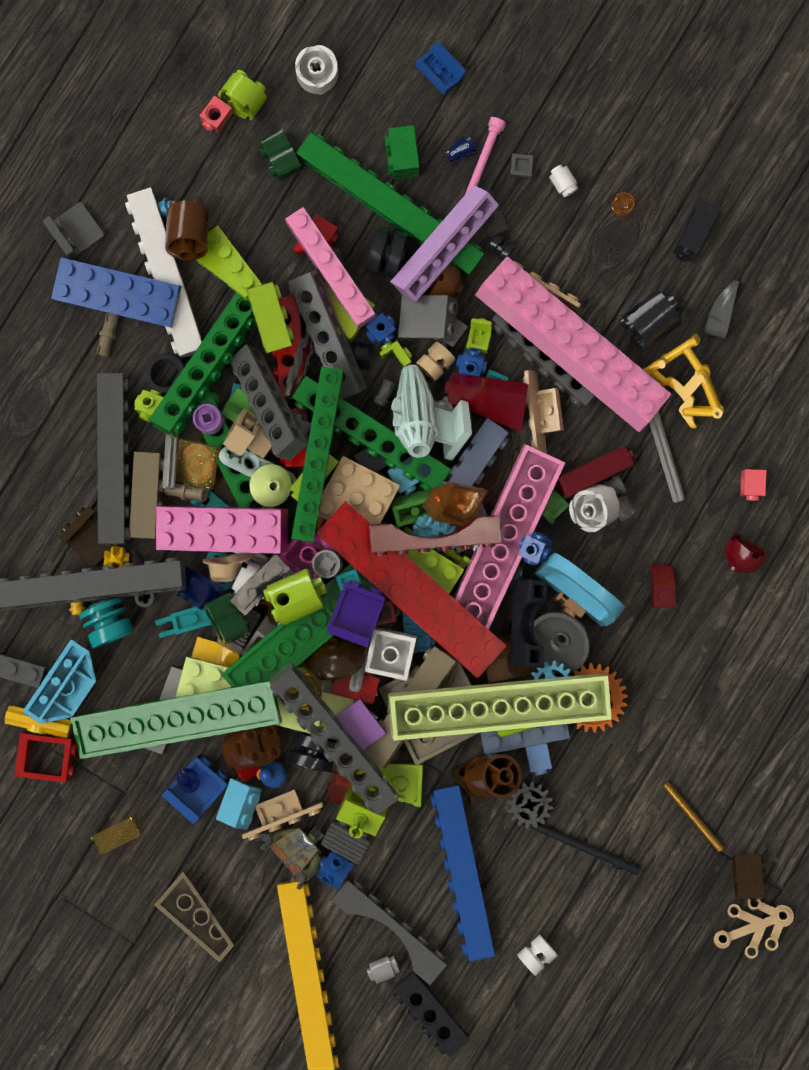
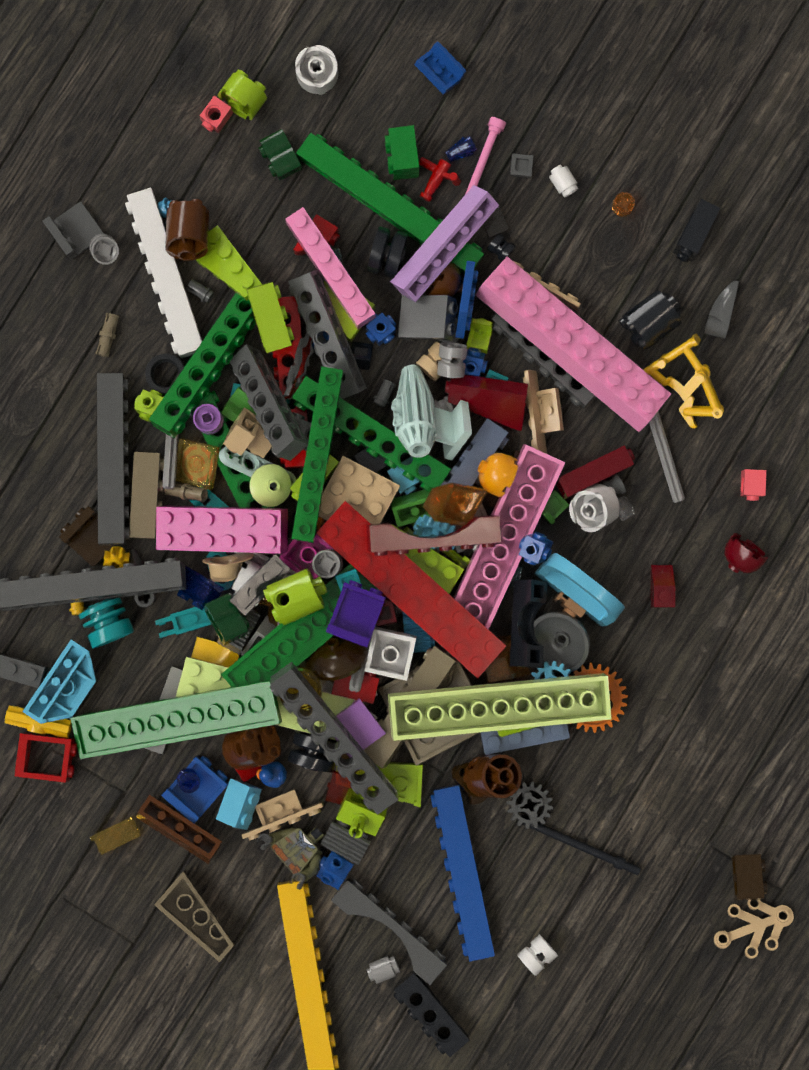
(104, 249): none -> light grey wheel
(116, 292): blue plate -> none
(179, 829): none -> reddish brown brick
(200, 291): none -> dark grey pin
(402, 355): lime bracket -> none
(439, 173): none -> red piece
(452, 367): none -> light grey wheel
(466, 305): none -> blue plate
(497, 473): none -> light orange cylinder
(538, 758): medium blue brick -> none
(693, 816): pearl gold bar -> none

